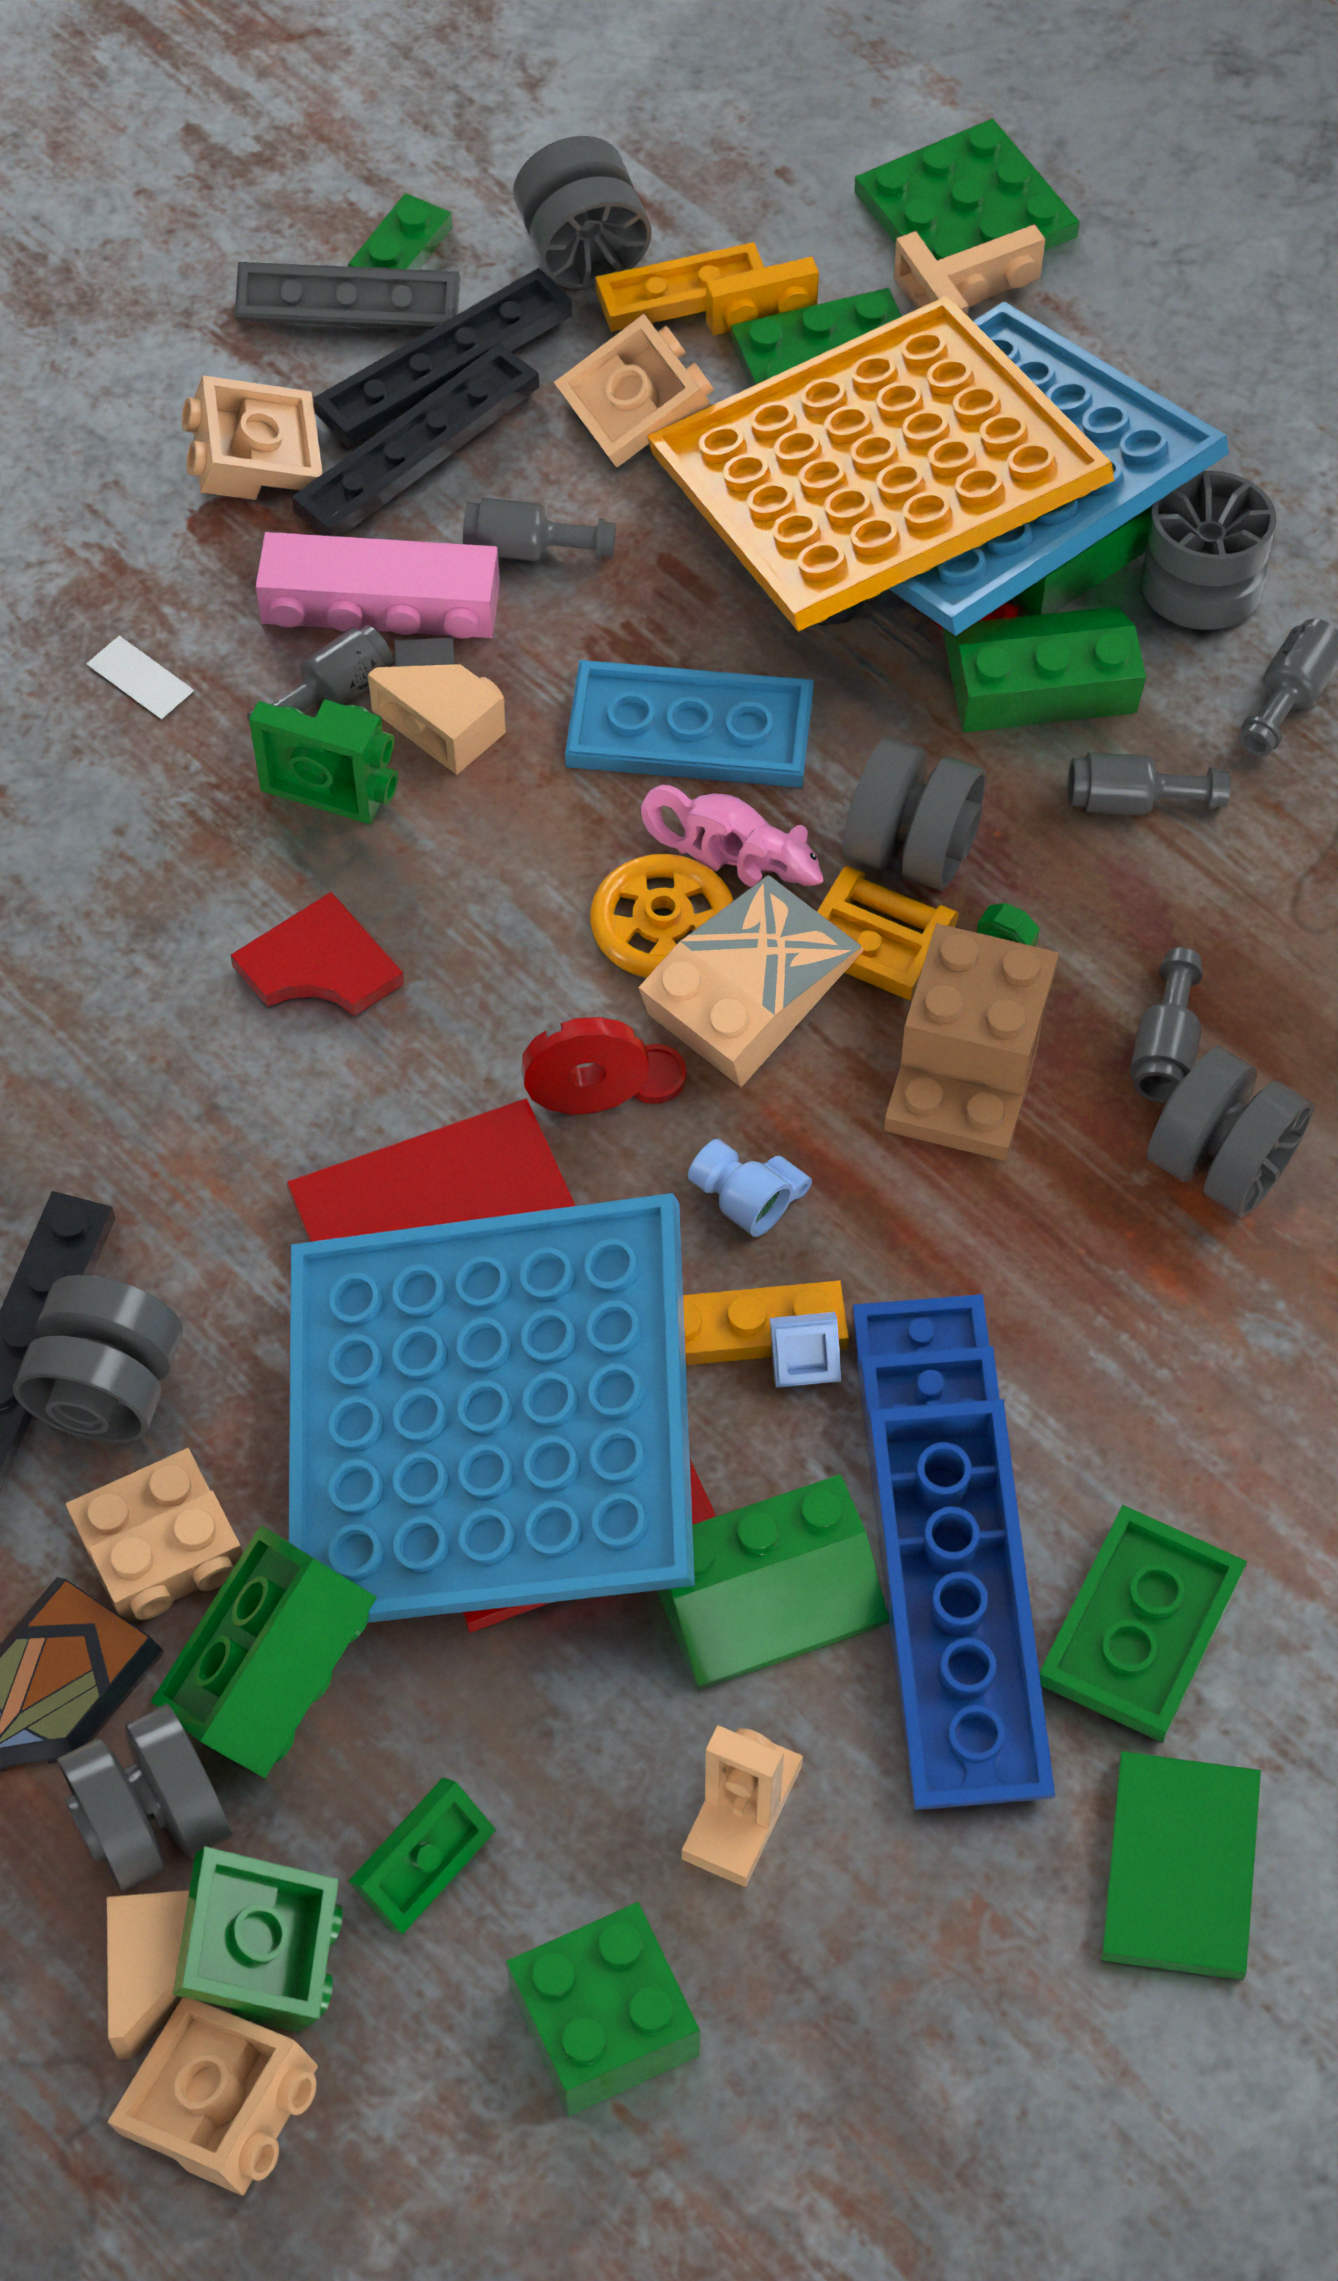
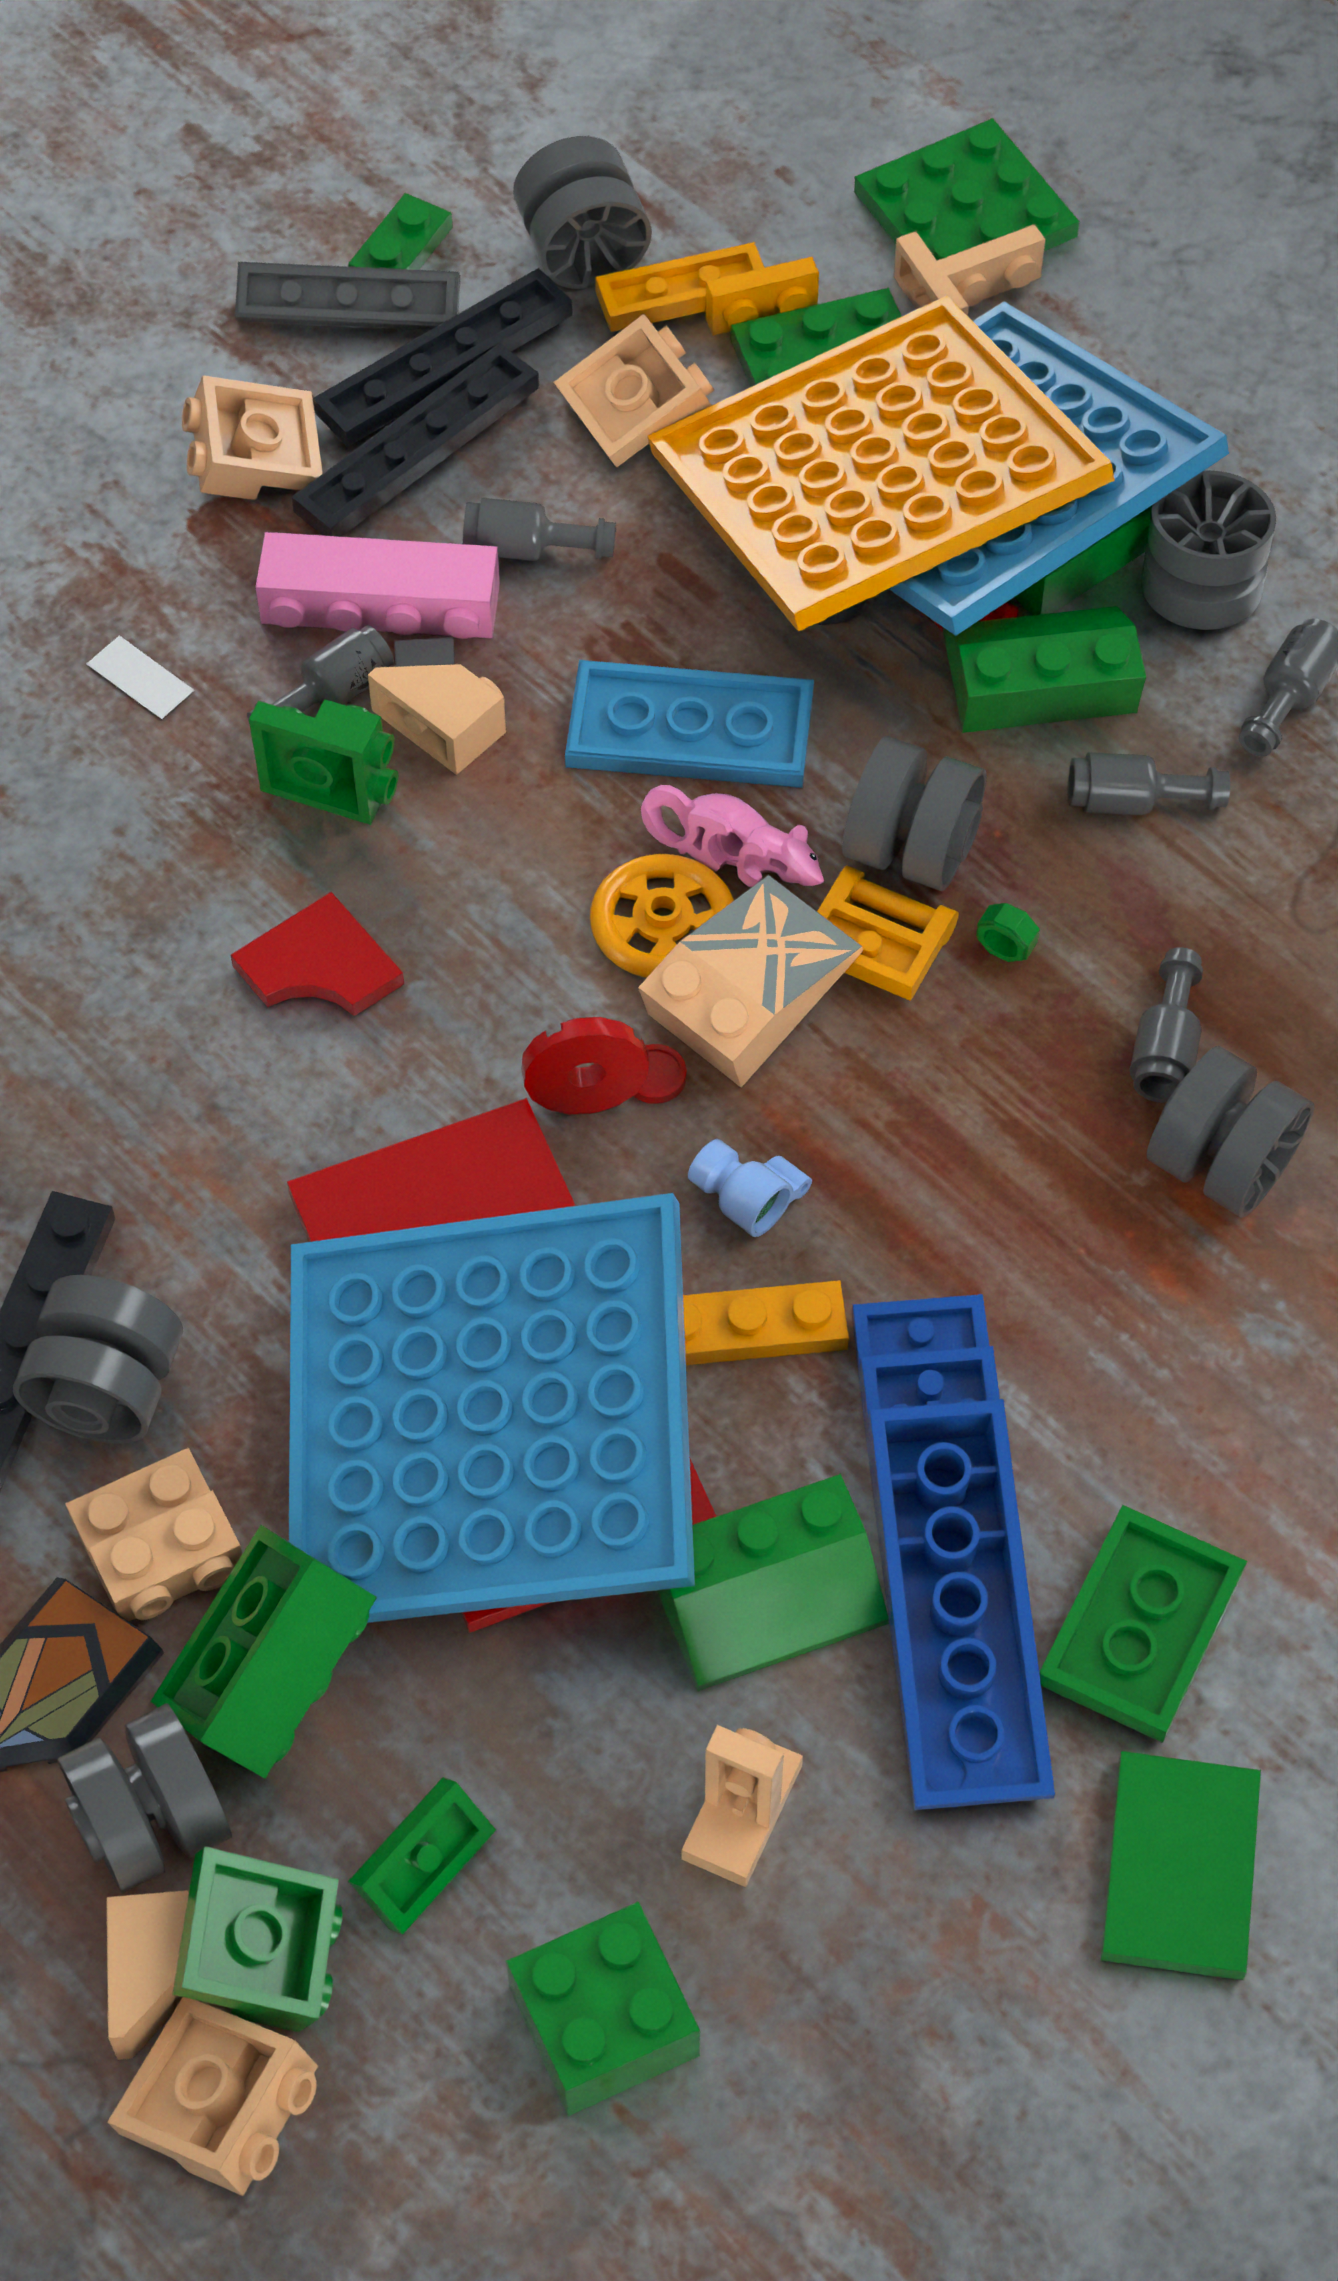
(805, 1349): light blue tile -> none
(970, 1041): medium nougat bracket -> none

